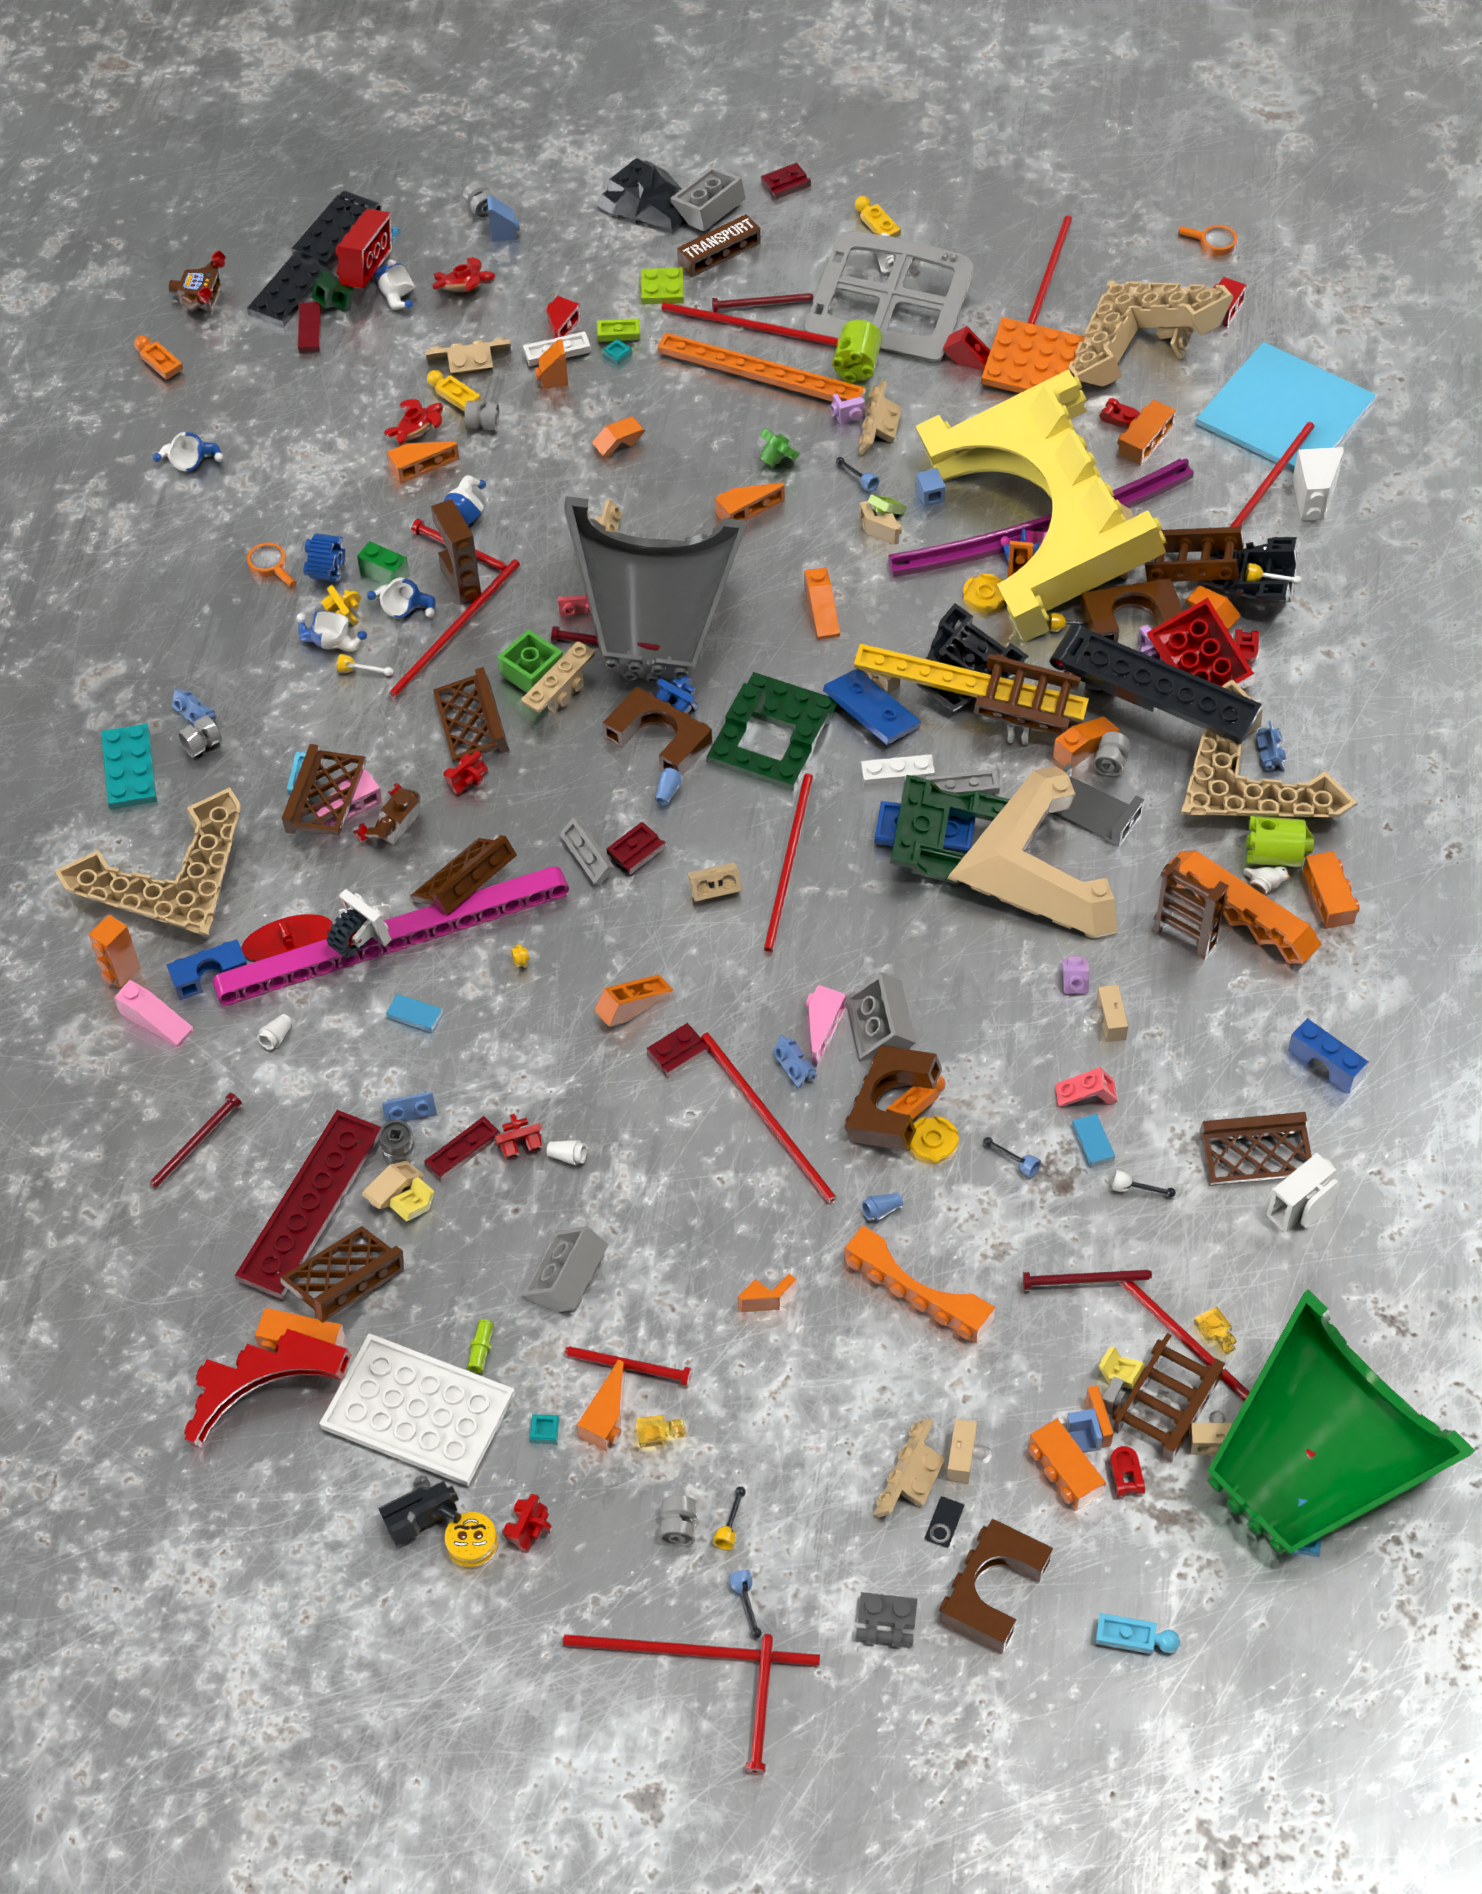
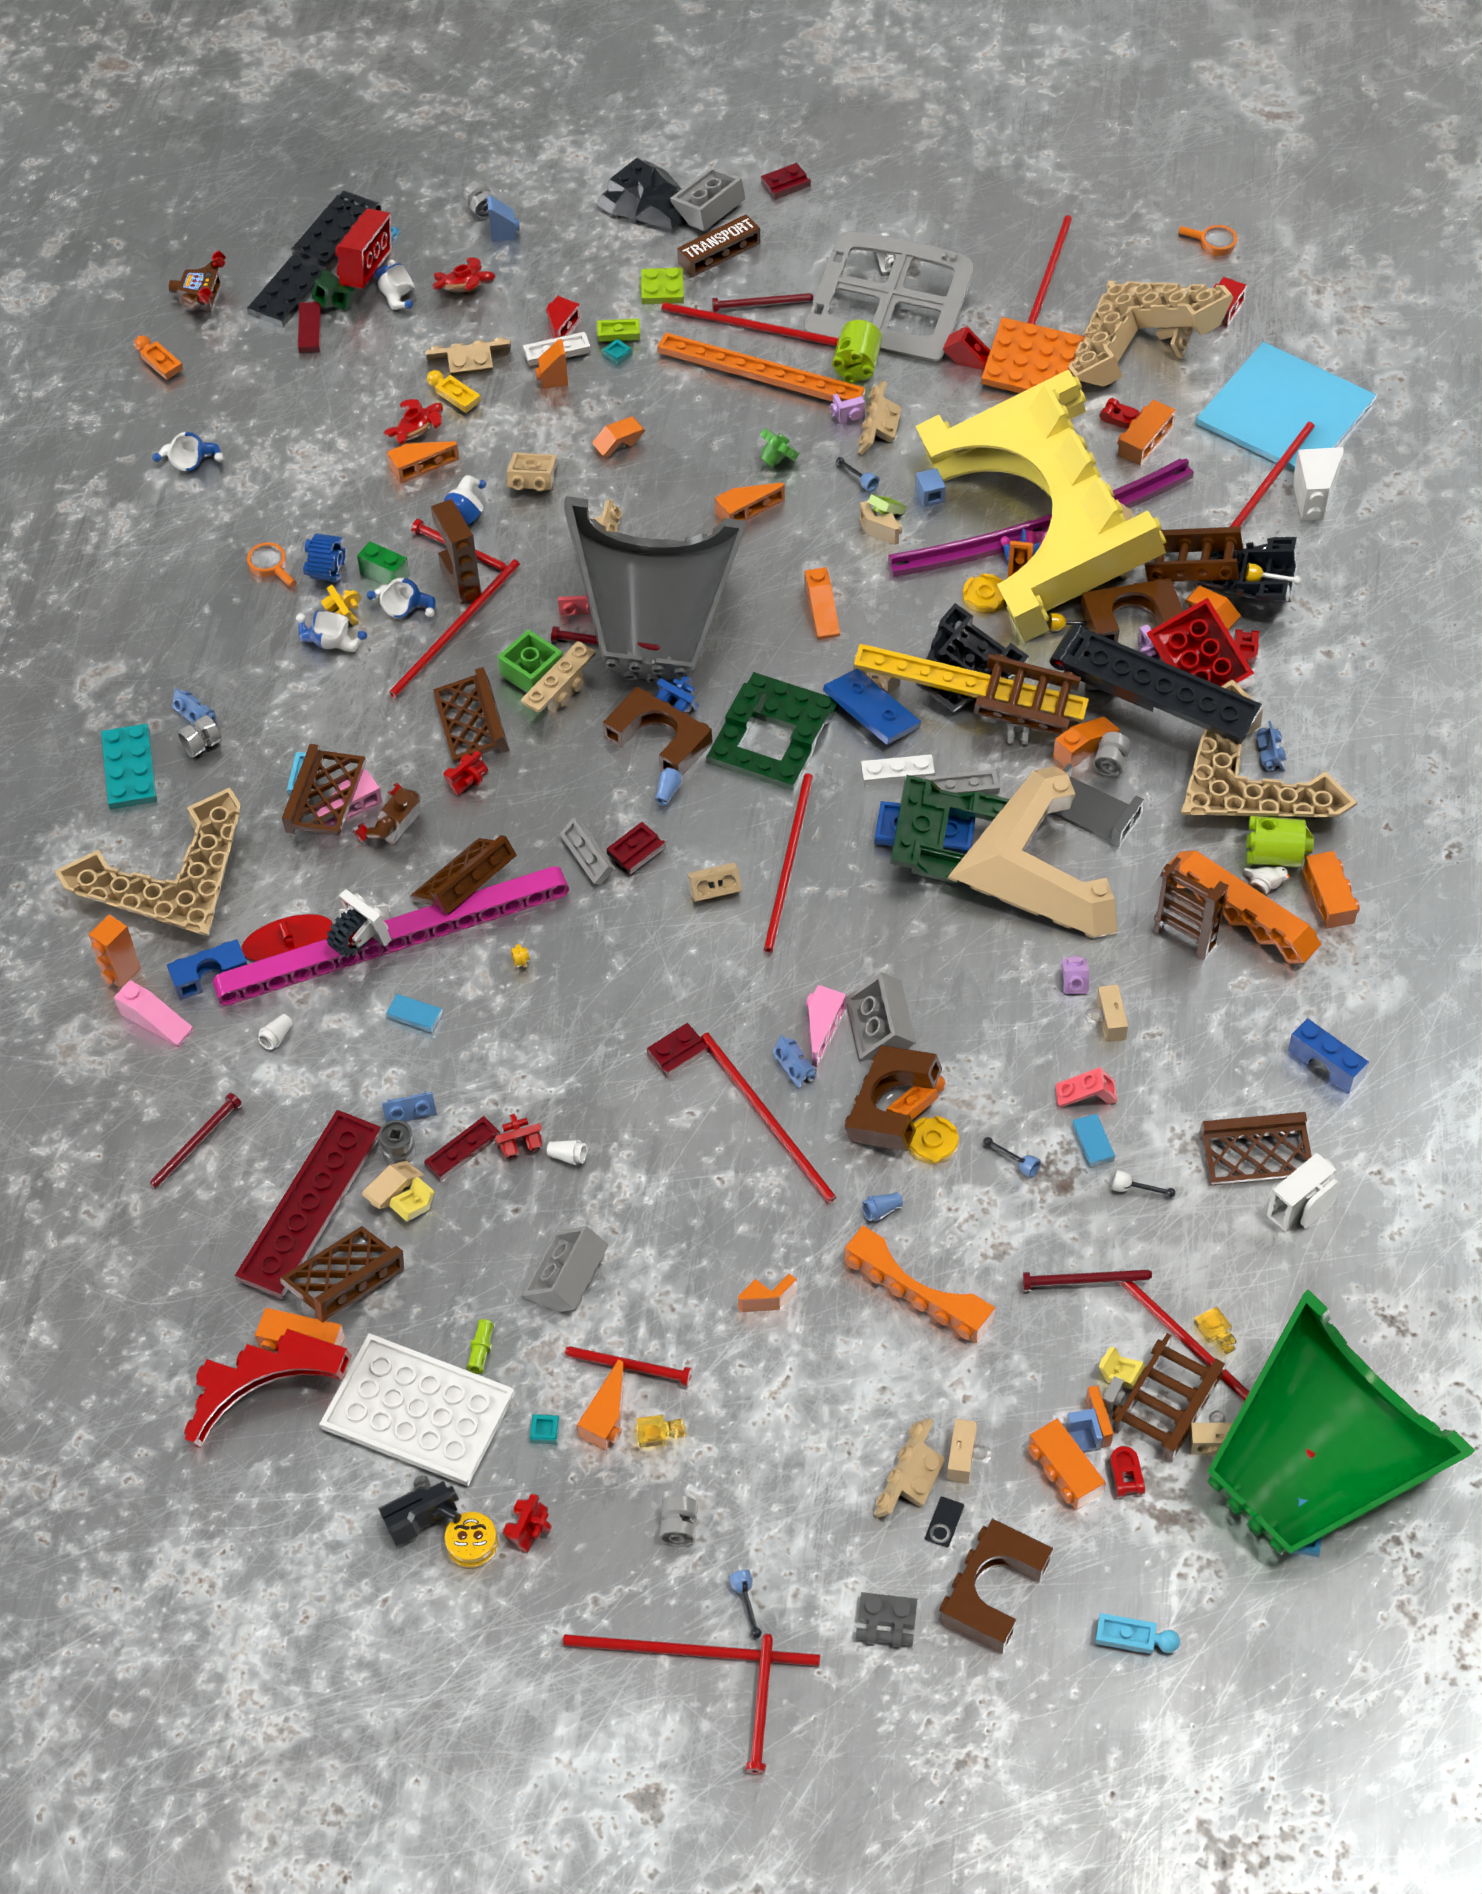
(346, 664): hinge -> none
(481, 415): light grey wheel -> none
(531, 471): none -> tan plate
(628, 1000): orange slope -> none
(725, 1536): yellow hinge -> none
(876, 218): yellow plate -> none

